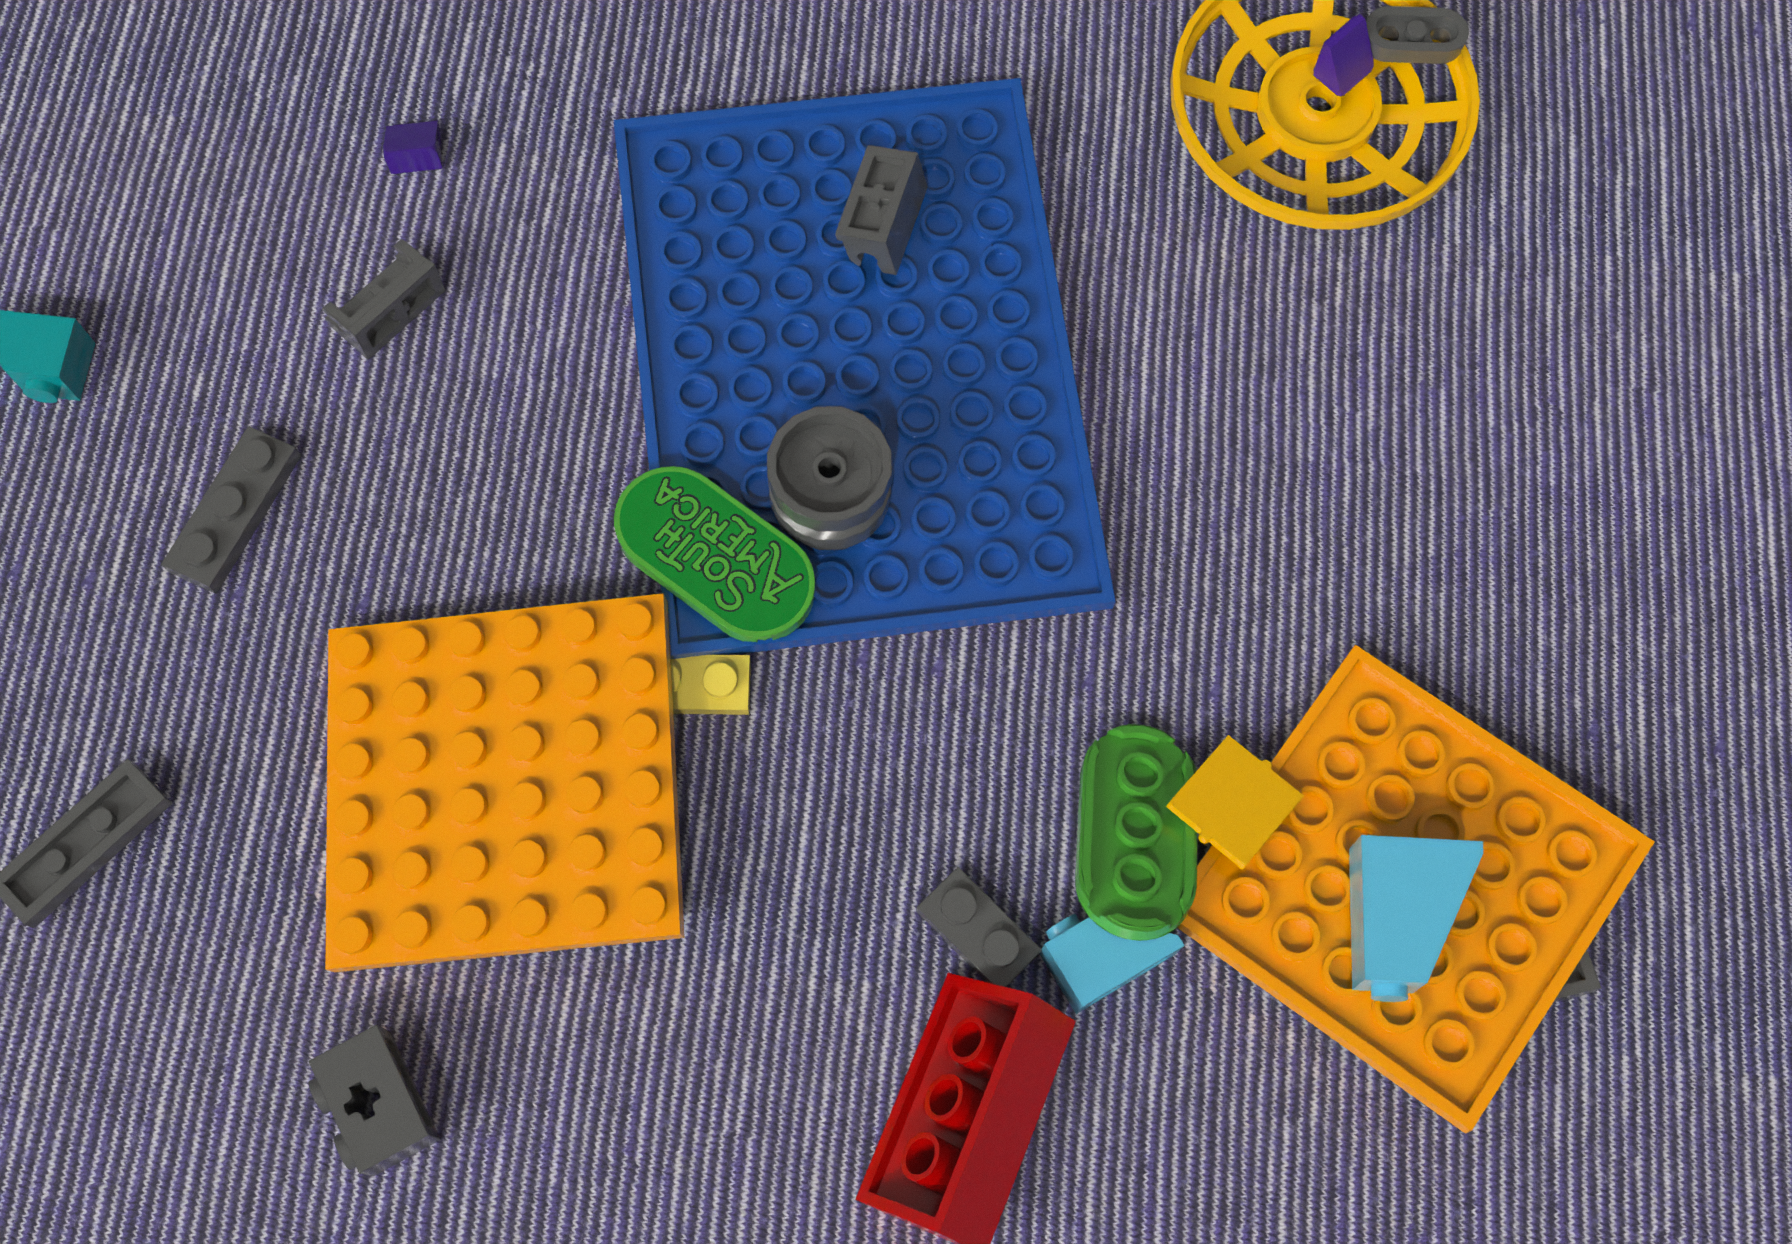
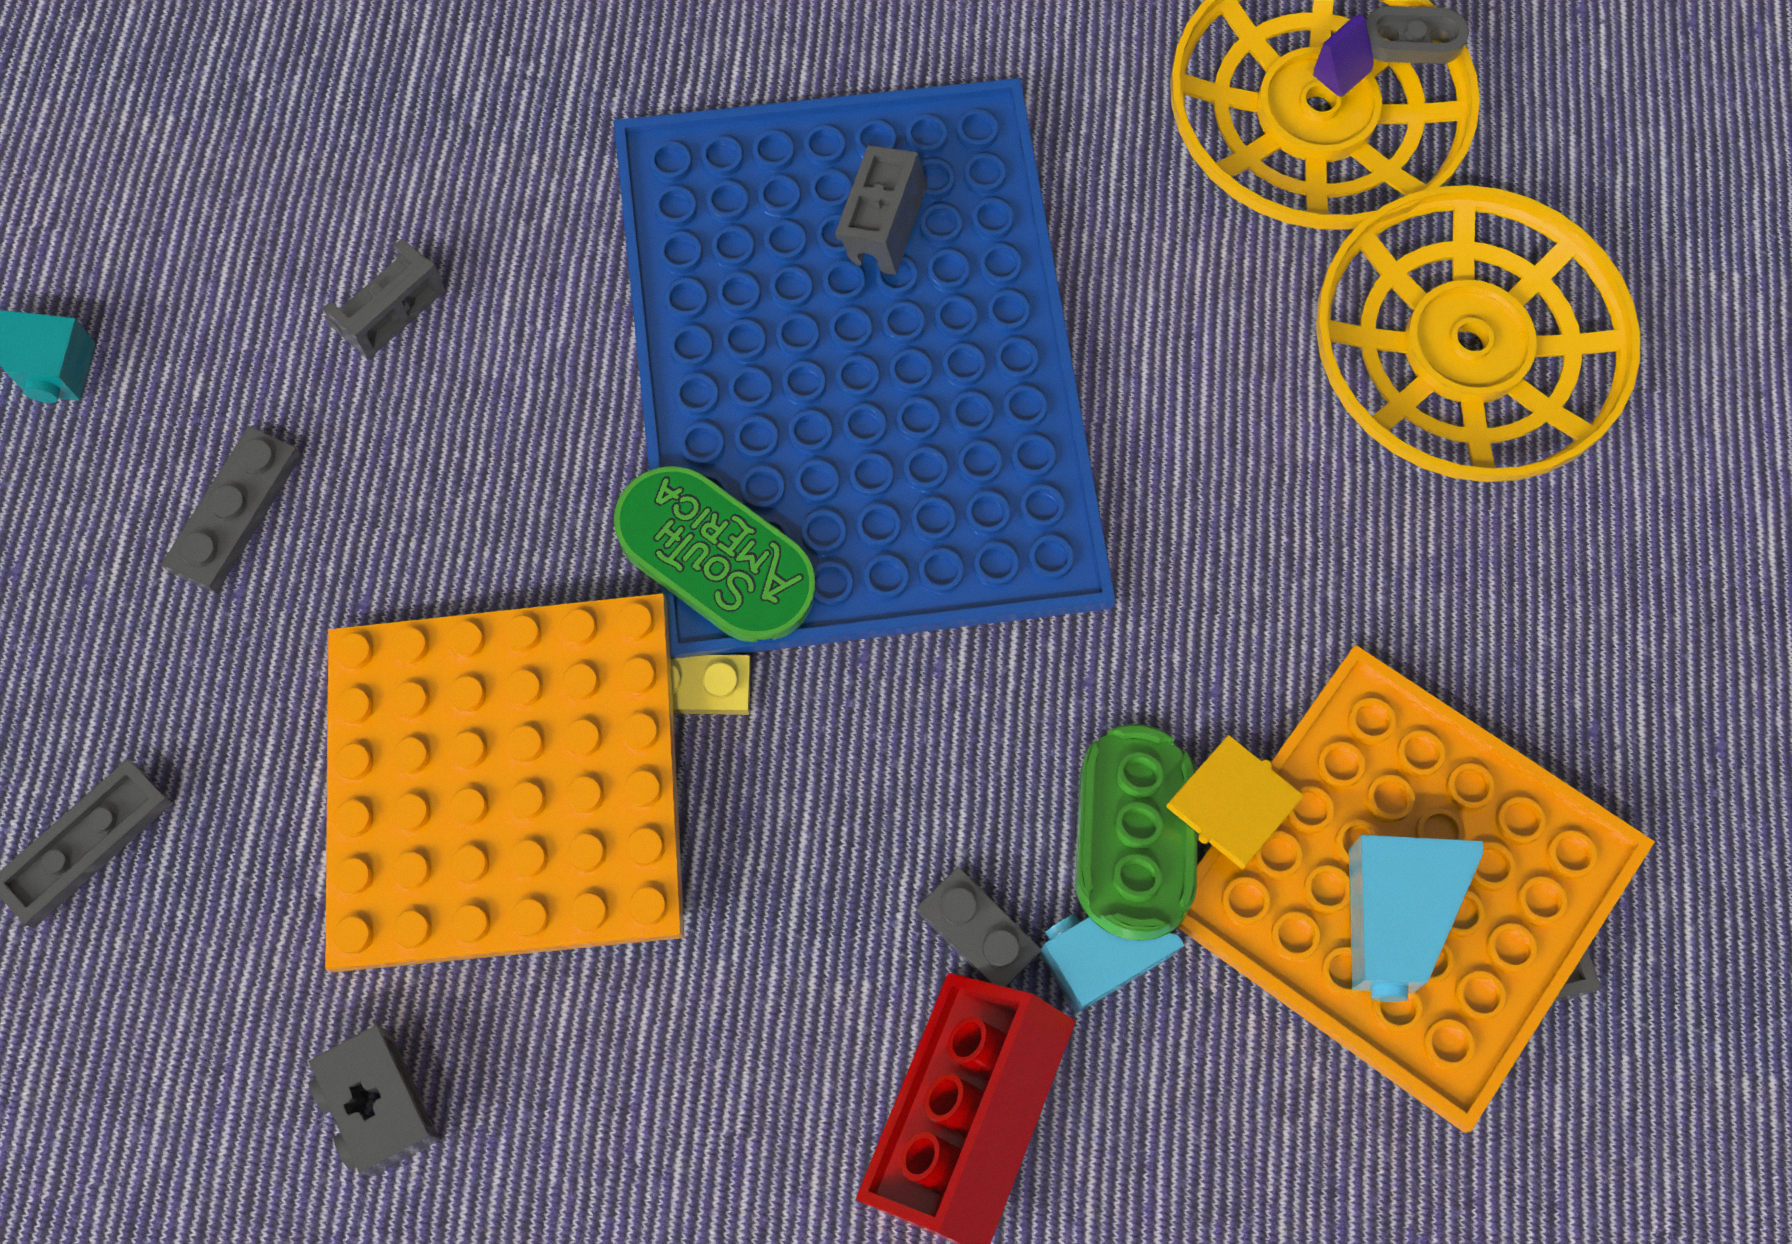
(413, 147): dark purple slope -> none
(829, 477): dark grey wheel -> none
(1494, 318): none -> yellow dish

